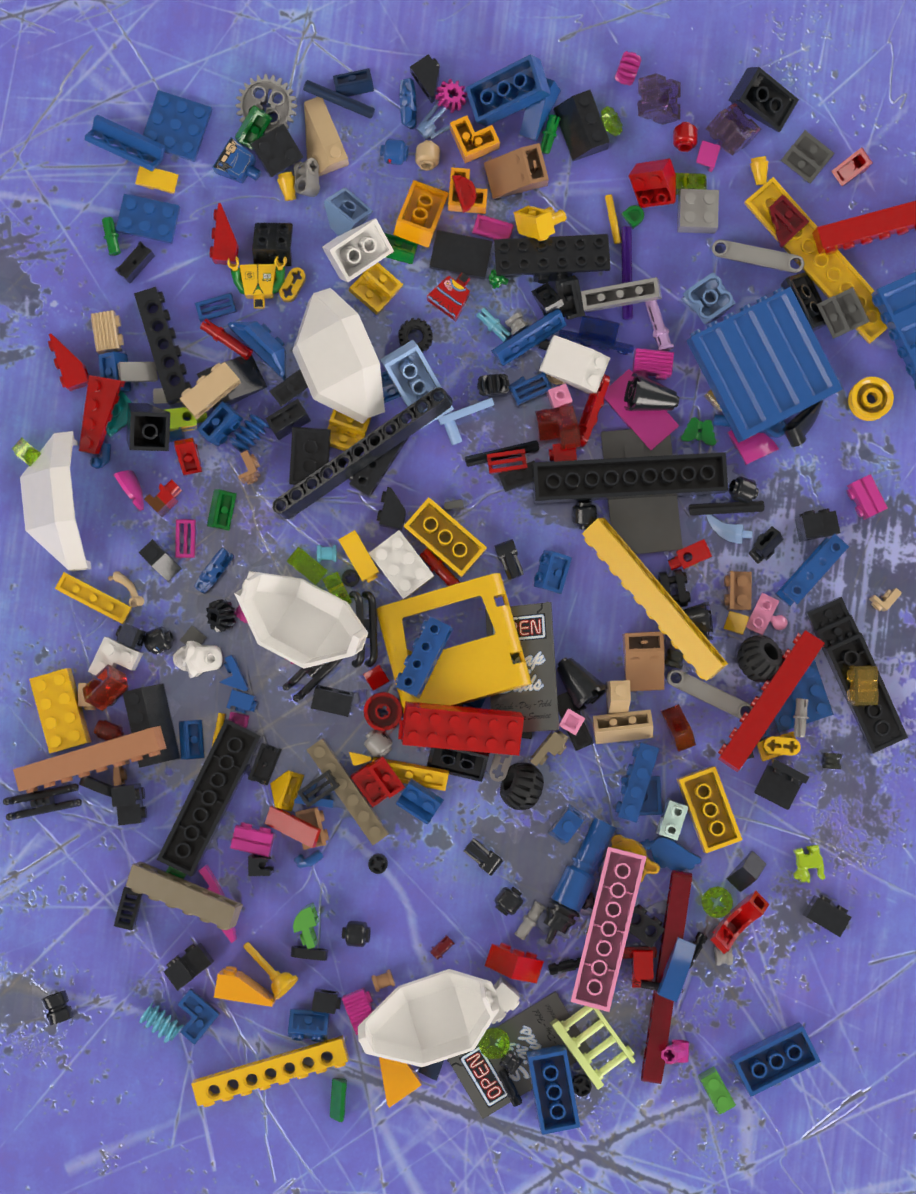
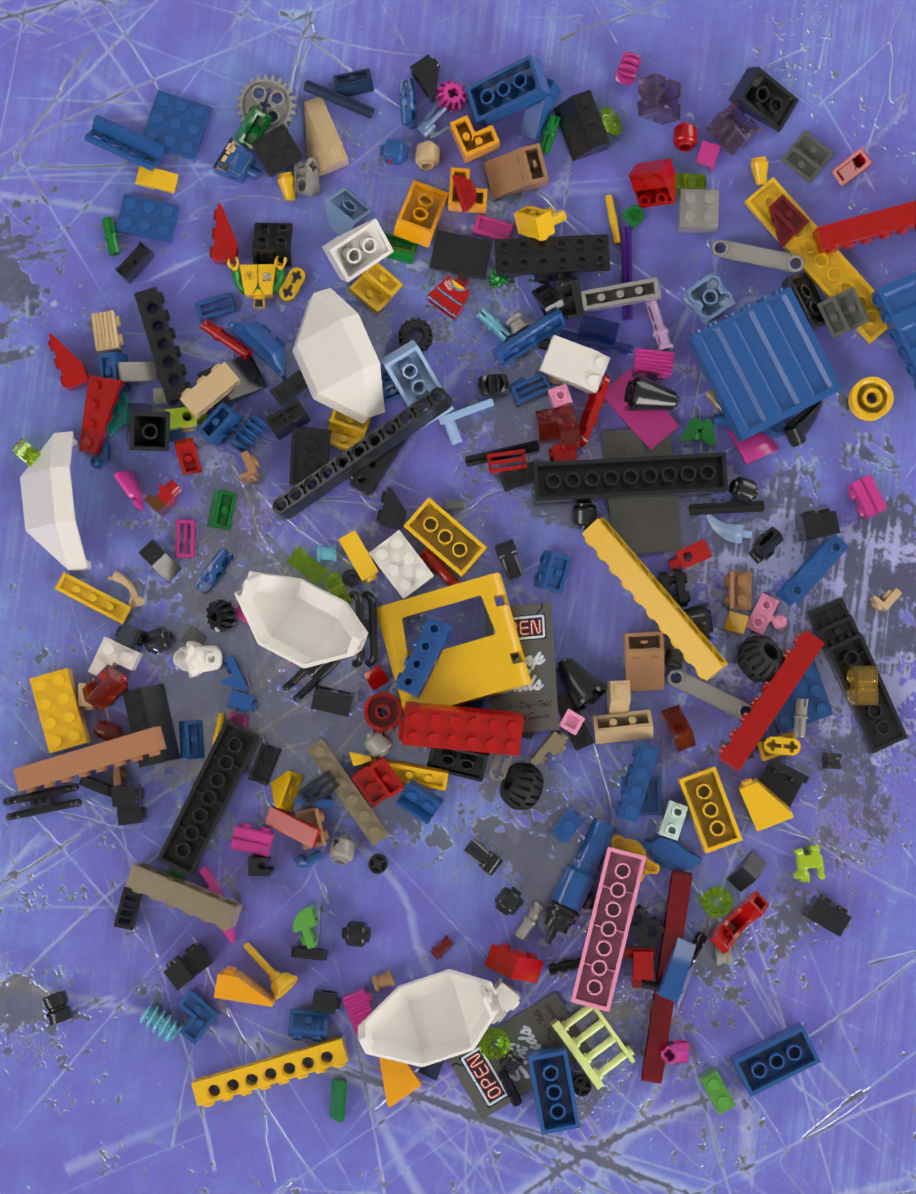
(342, 850): none -> light grey head
(763, 804): none -> yellow slope

